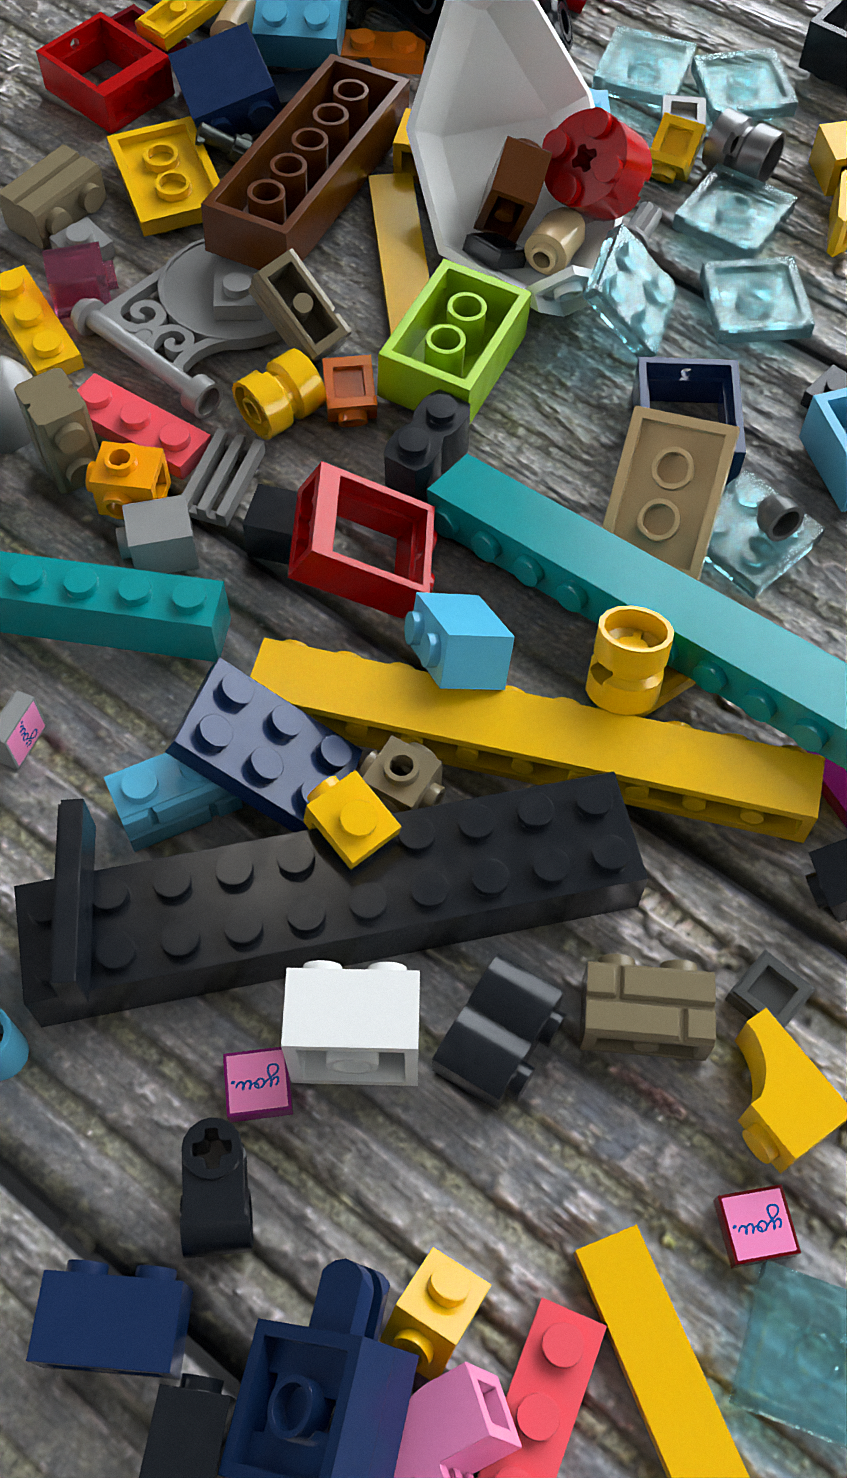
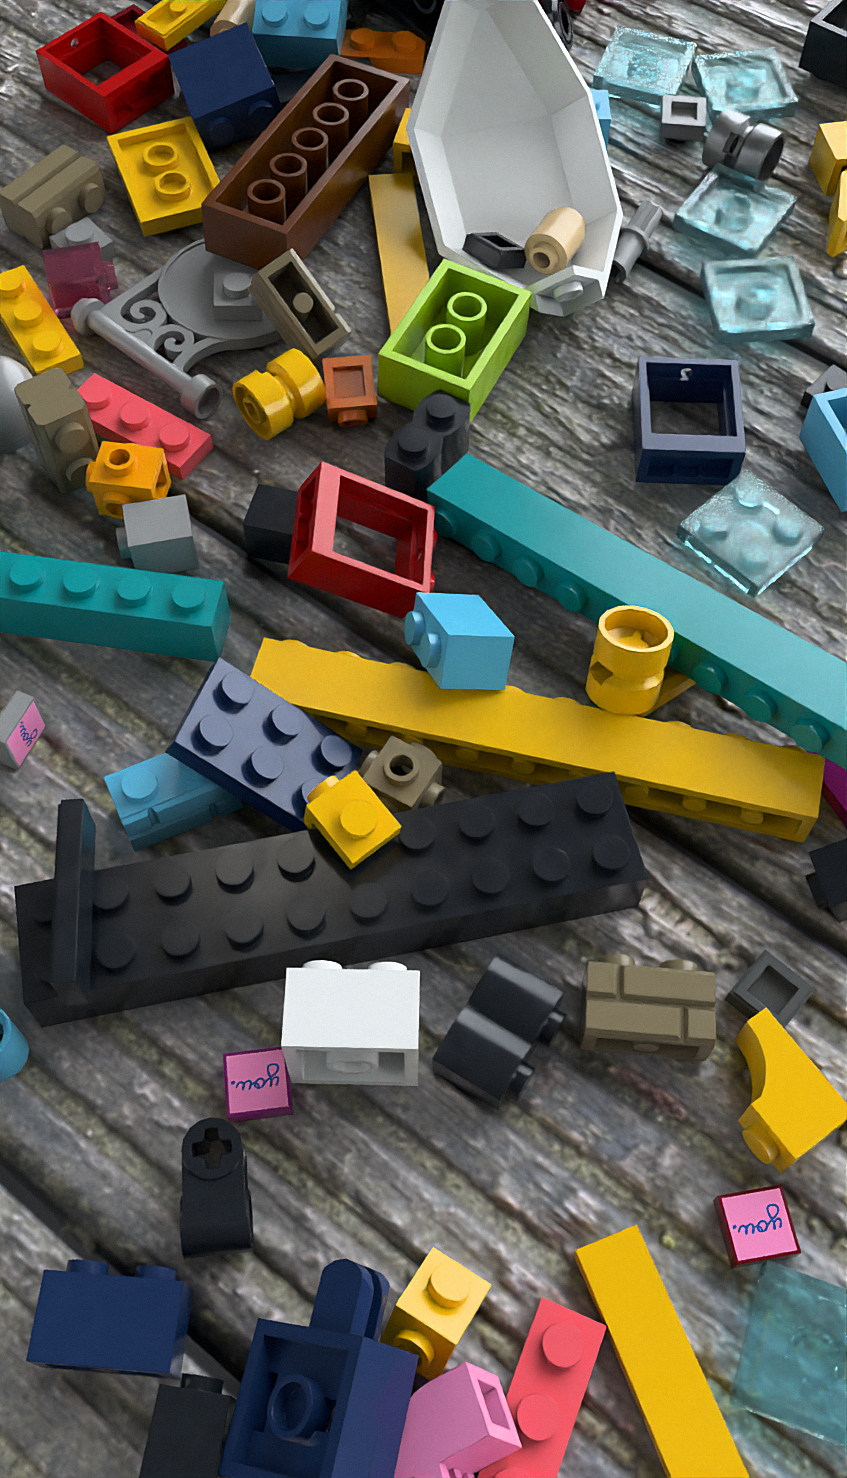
(199, 480): light grey tile -> none
(233, 146): pearl dark grey piece -> none
(513, 188): reddish brown brick -> none
(596, 164): red brick -> none
(631, 292): clear light blue plate -> none
(671, 486): tan plate -> none
(675, 148): yellow bracket -> none
(779, 517): dark grey hinge -> none

